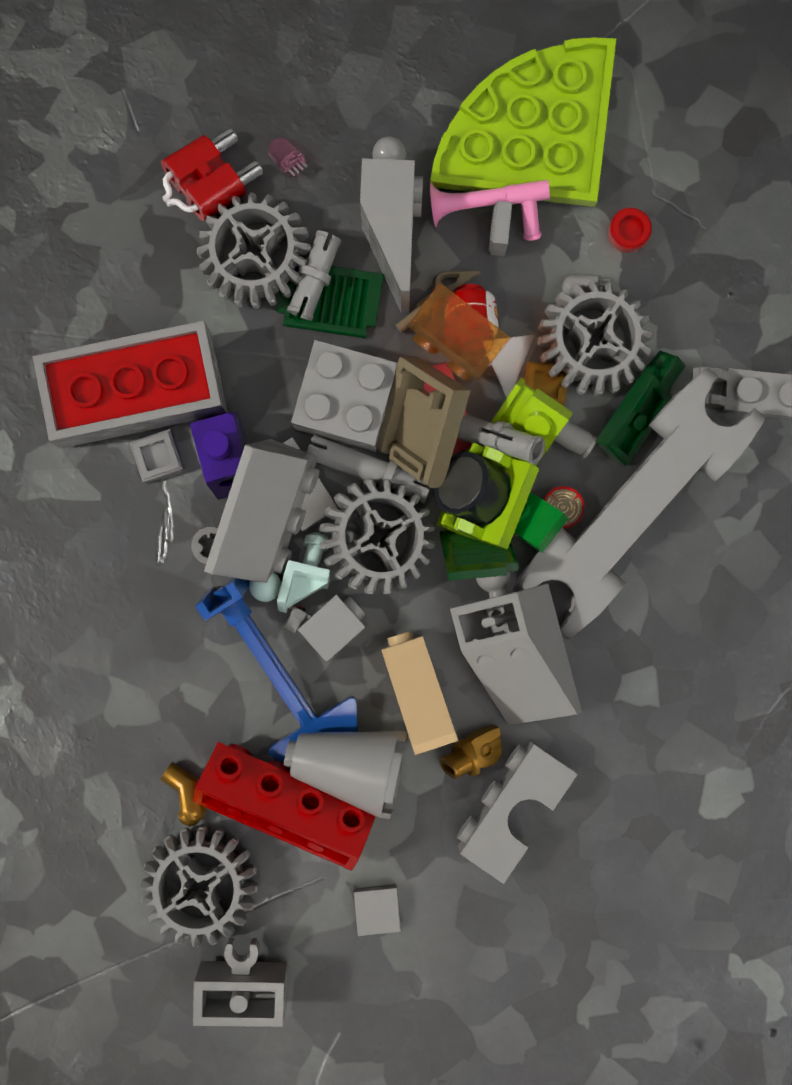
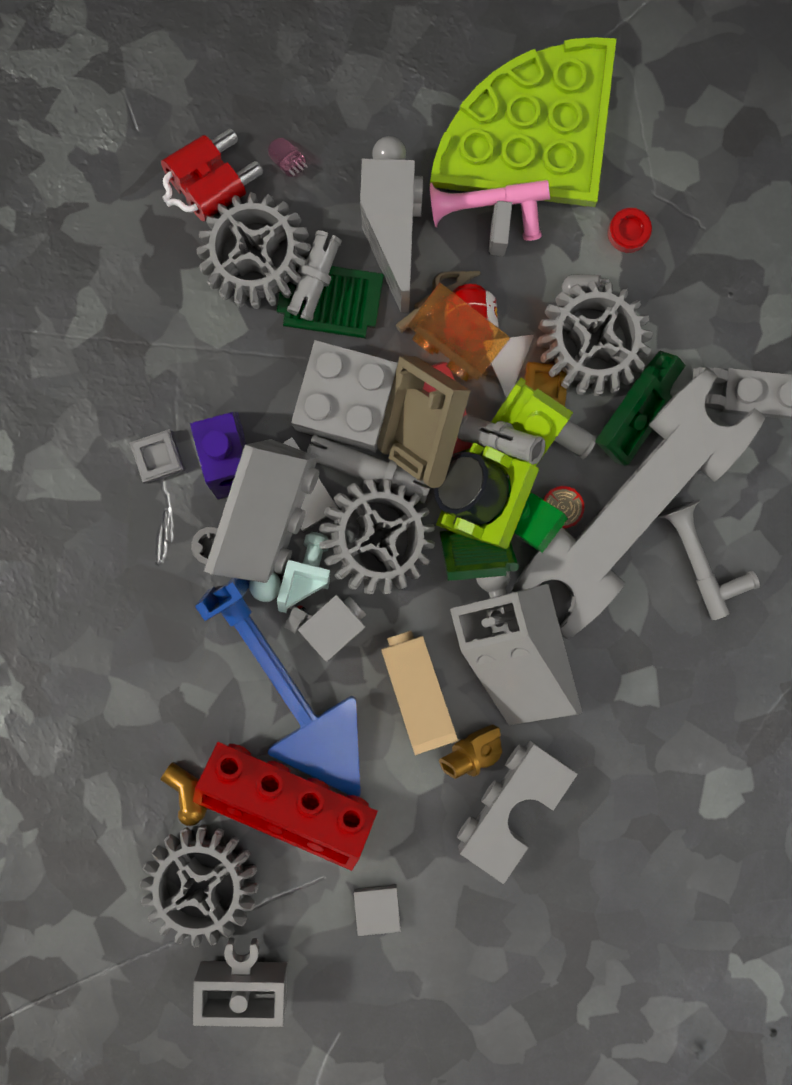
(130, 384): red brick -> none
(350, 766): light grey cone -> none
(713, 594): none -> light grey piece

